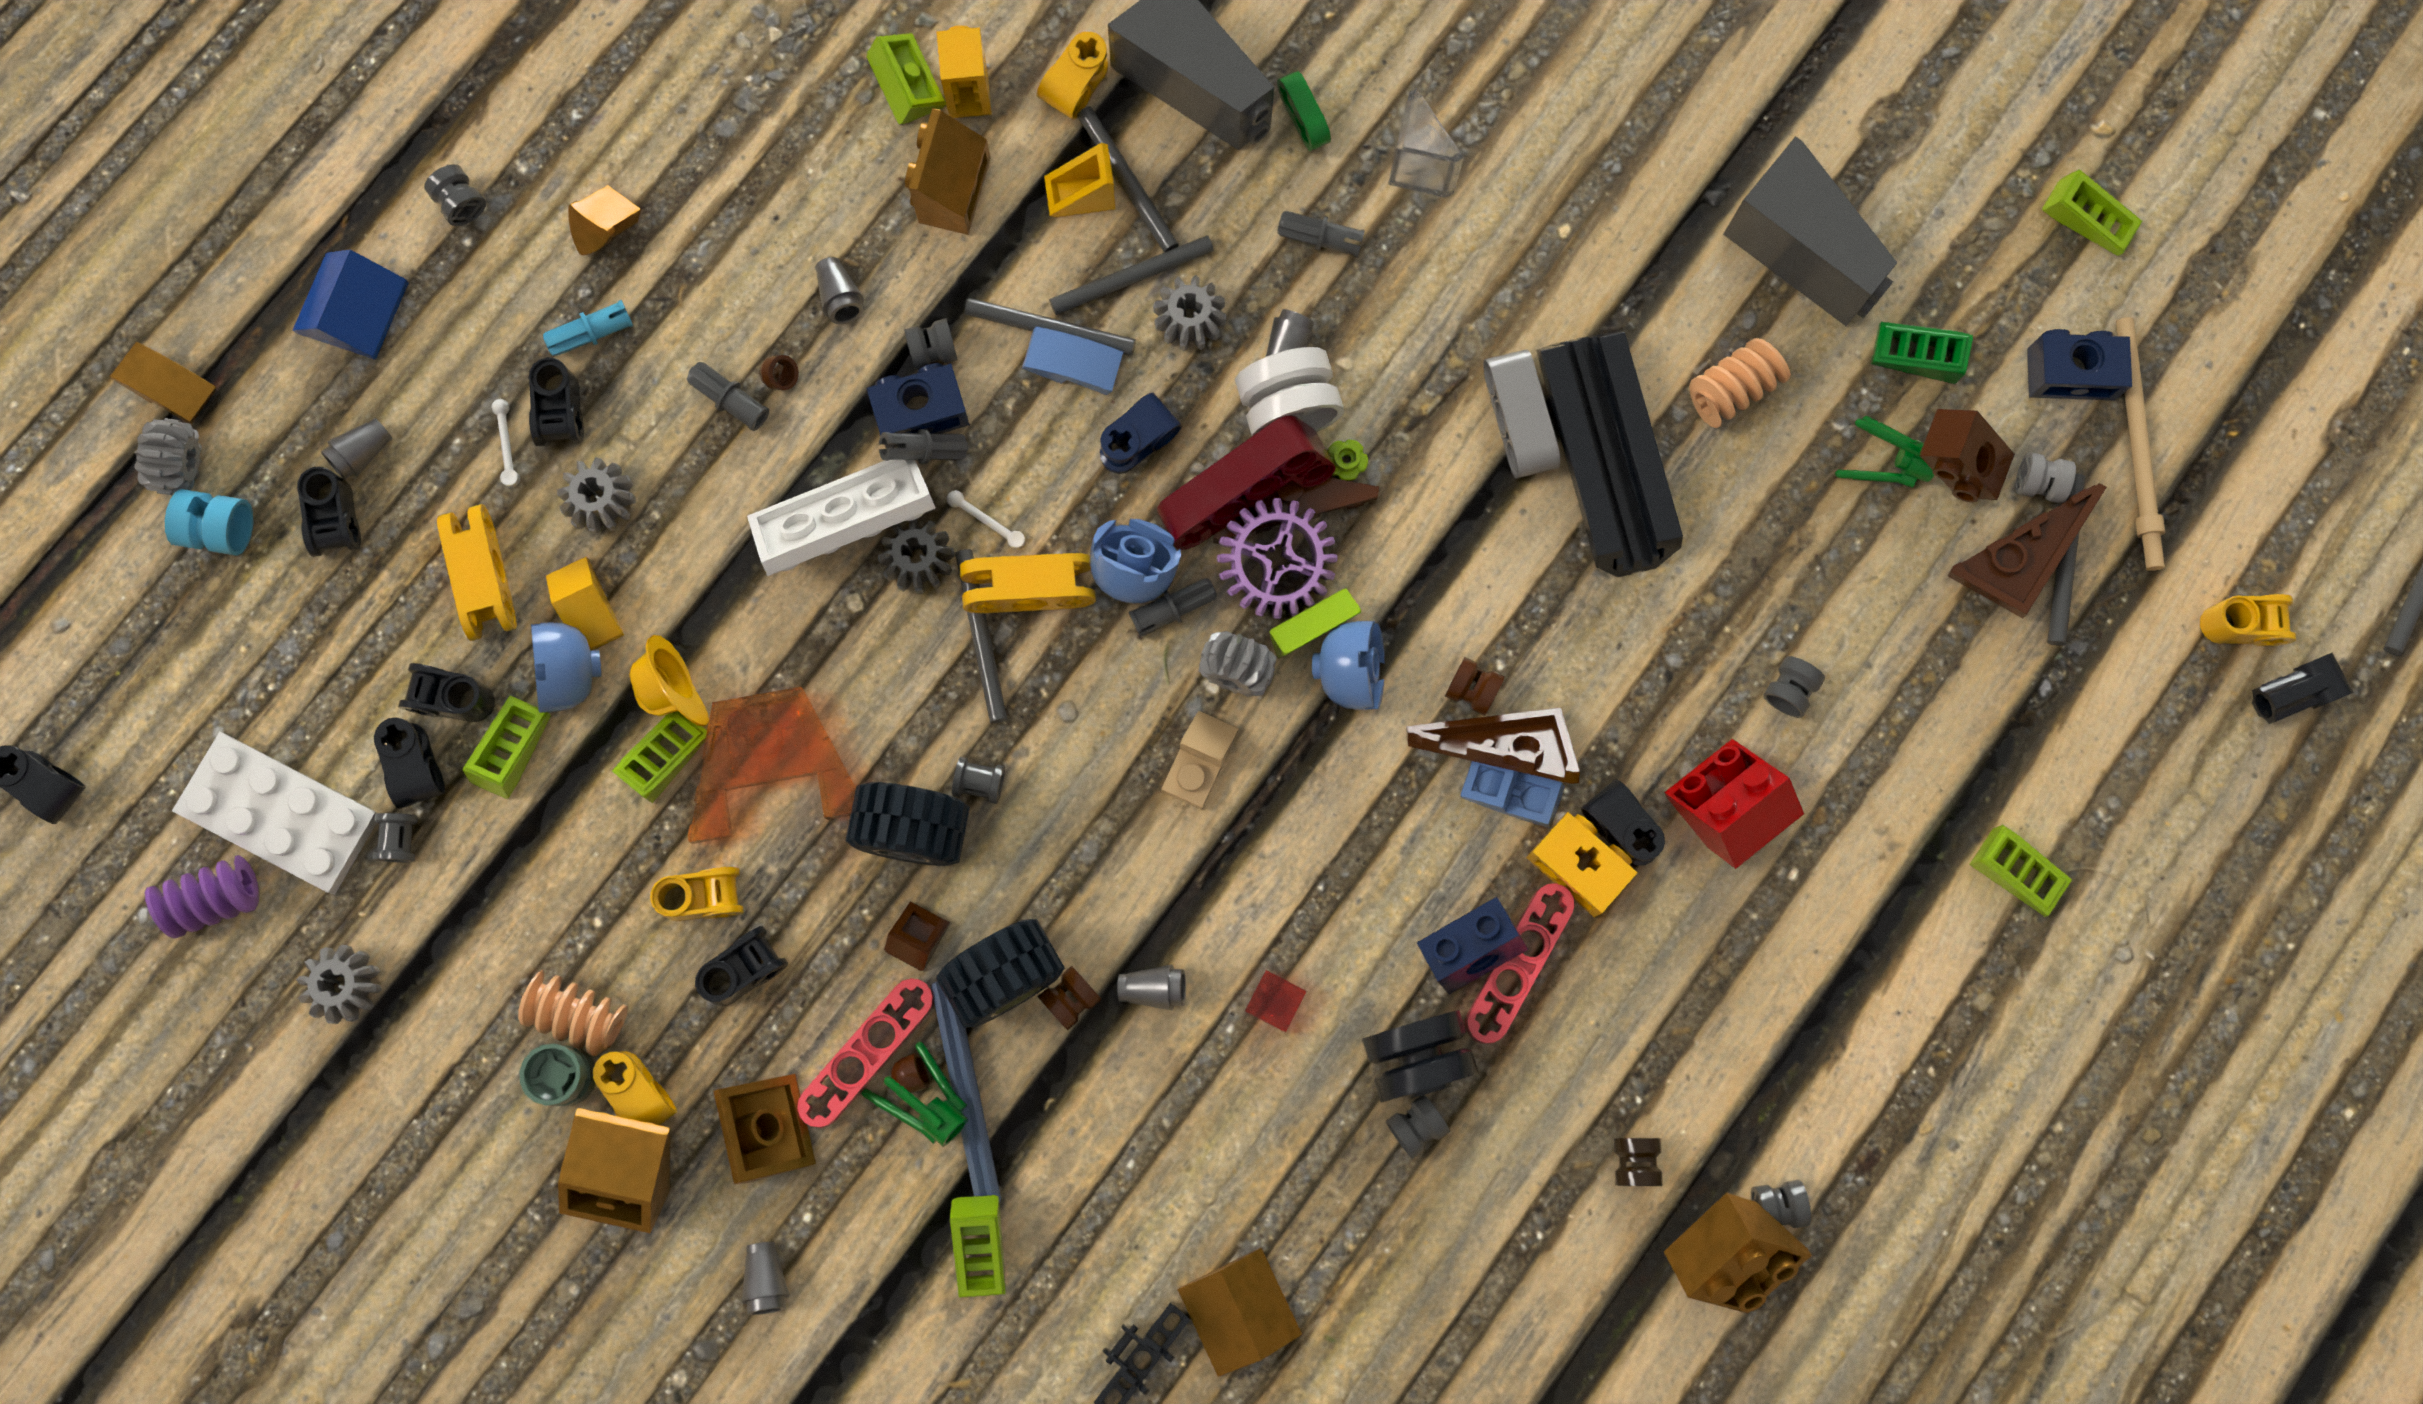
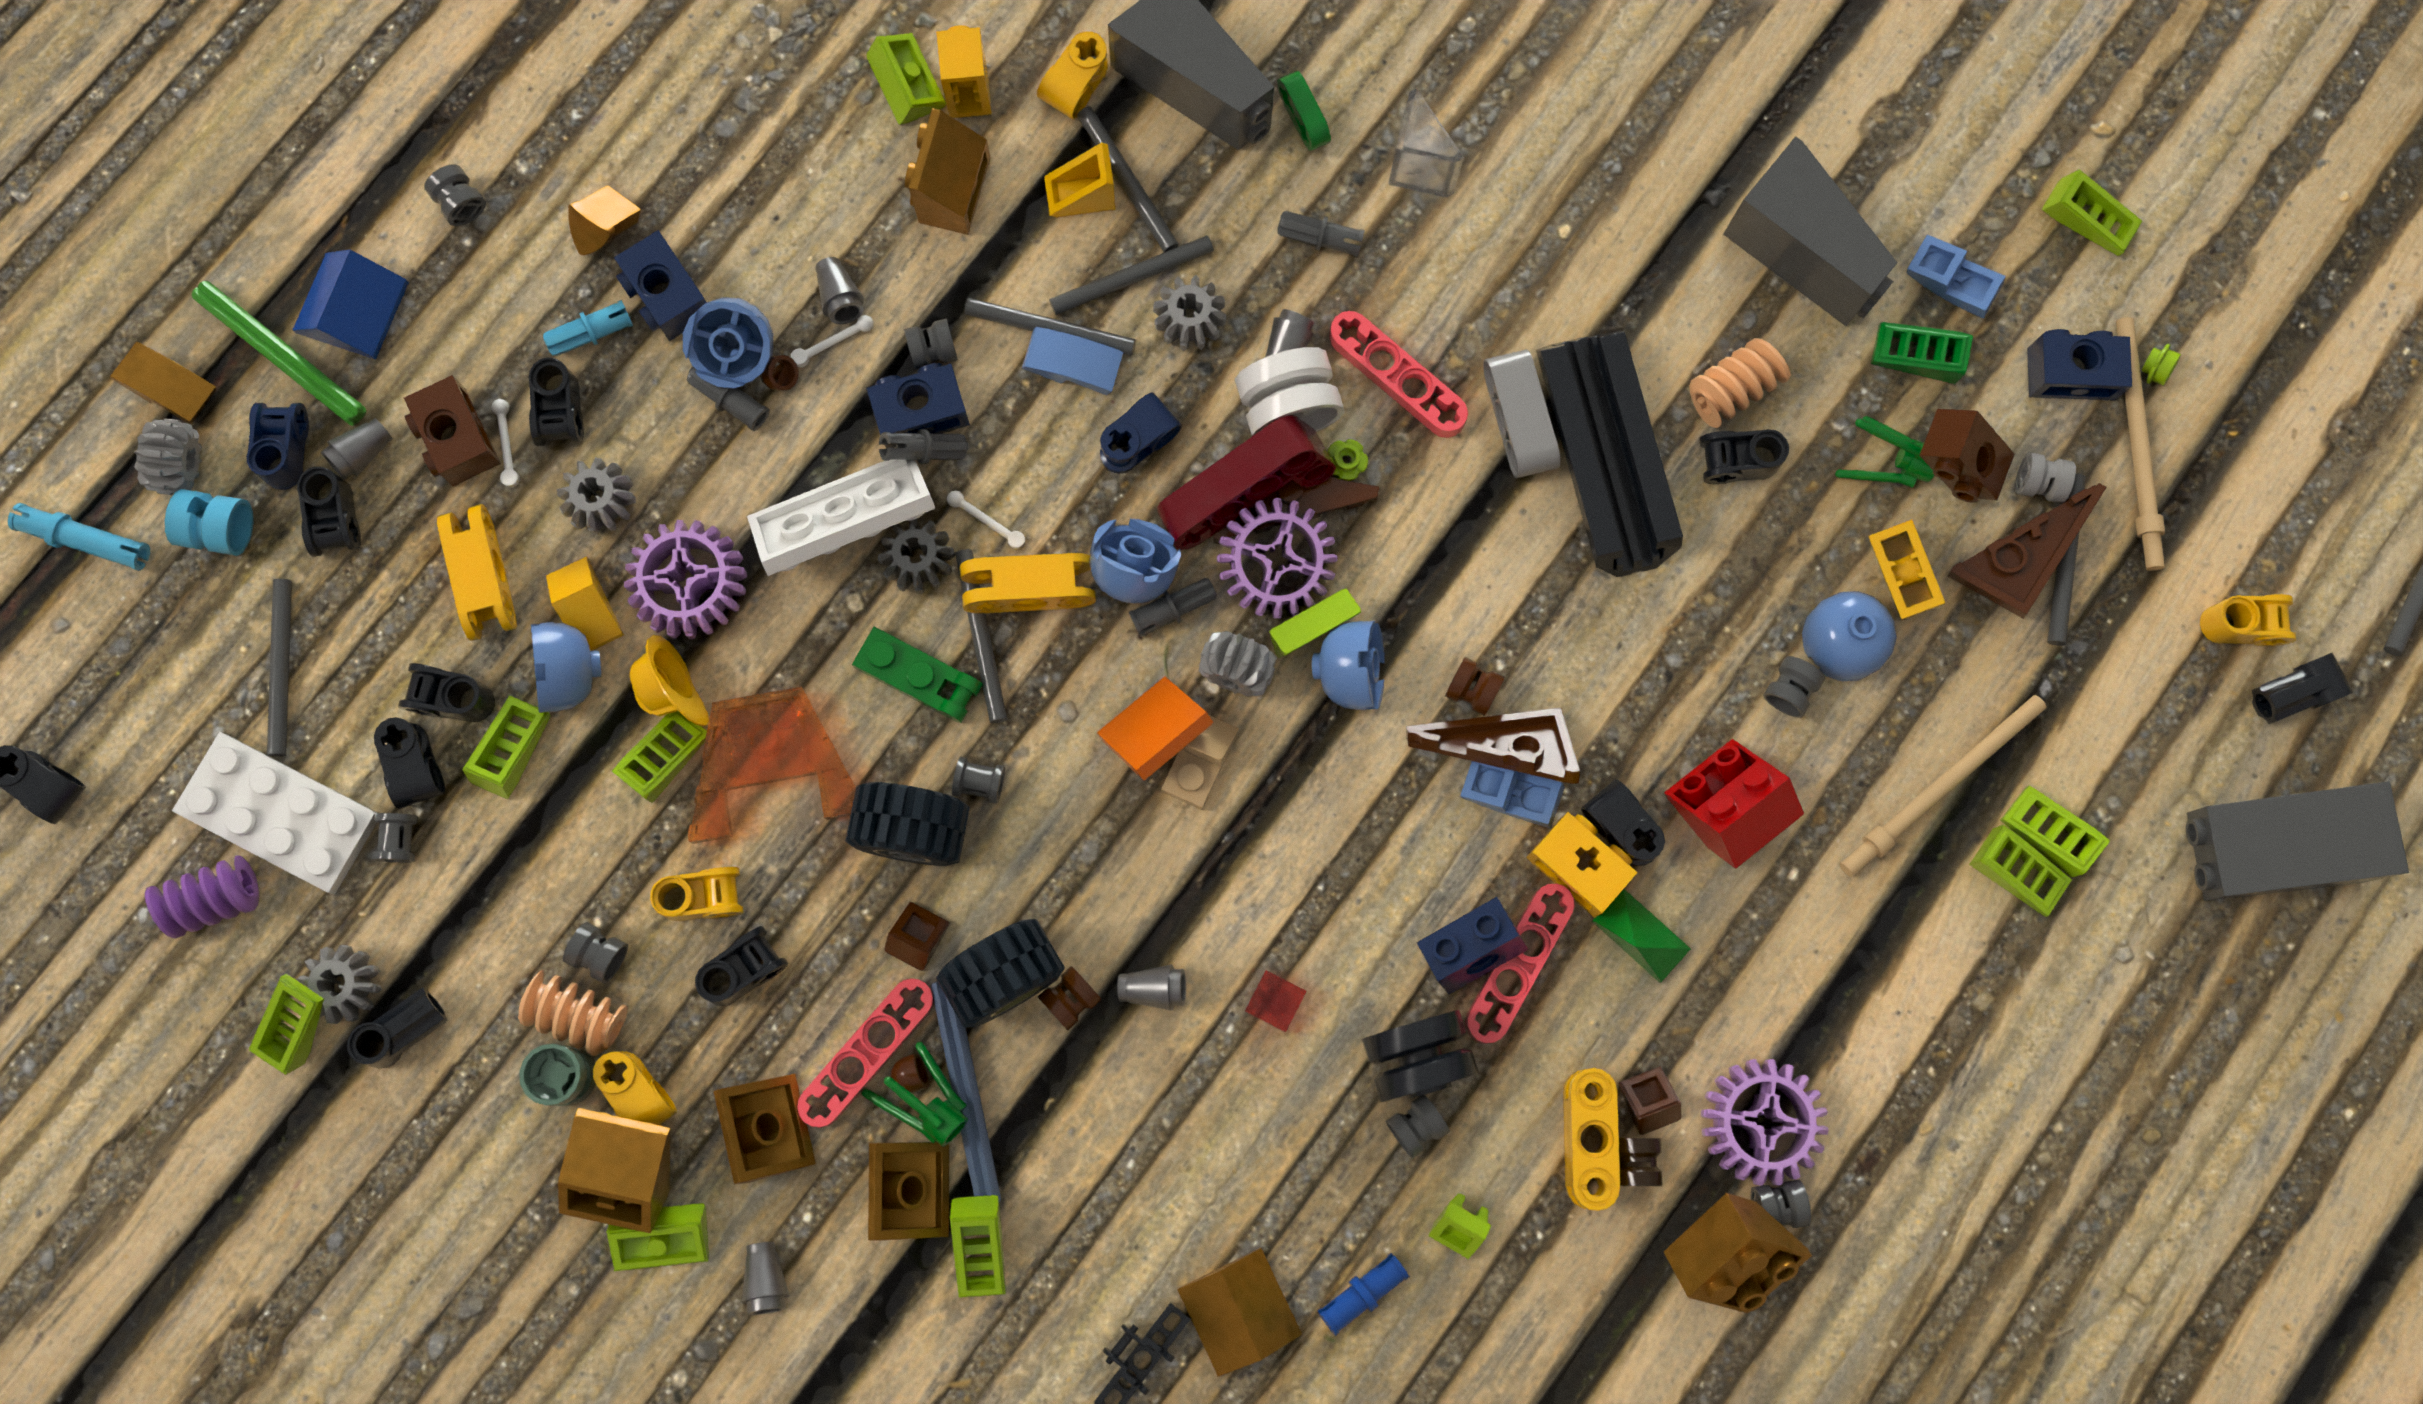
(61, 530): none -> medium azure pin
(269, 1043): none -> lime slope
(276, 435): none -> dark blue piece
(279, 353): none -> bright green axle
(279, 668): none -> dark grey bar
(400, 1029): none -> black piece
(469, 448): none -> reddish brown brick
(592, 951): none -> dark grey wheel
(650, 579): none -> lavender gear
(653, 263): none -> dark blue brick
(676, 1239): none -> lime slope
(728, 342): none -> medium blue cylinder
(802, 356): none -> white hinge
(908, 1191): none -> pearl gold slope
(915, 674): none -> green plate
(1155, 728): none -> orange tile
(1363, 1294): none -> blue pin
(1404, 368): none -> coral beam
(1461, 1229): none -> lime tile
(1602, 1163): none -> yellow piece
(1642, 935): none -> green slope
(1651, 1100): none -> reddish brown slope
(1733, 455): none -> black piece
(1804, 1126): none -> lavender gear
(1849, 635): none -> medium blue cylinder
(1881, 839): none -> tan bar
(1906, 570): none -> yellow brick
(1952, 277): none -> medium blue slope
(2063, 819): none -> lime slope
(2160, 364): none -> lime plate
(2297, 842): none -> dark grey slope

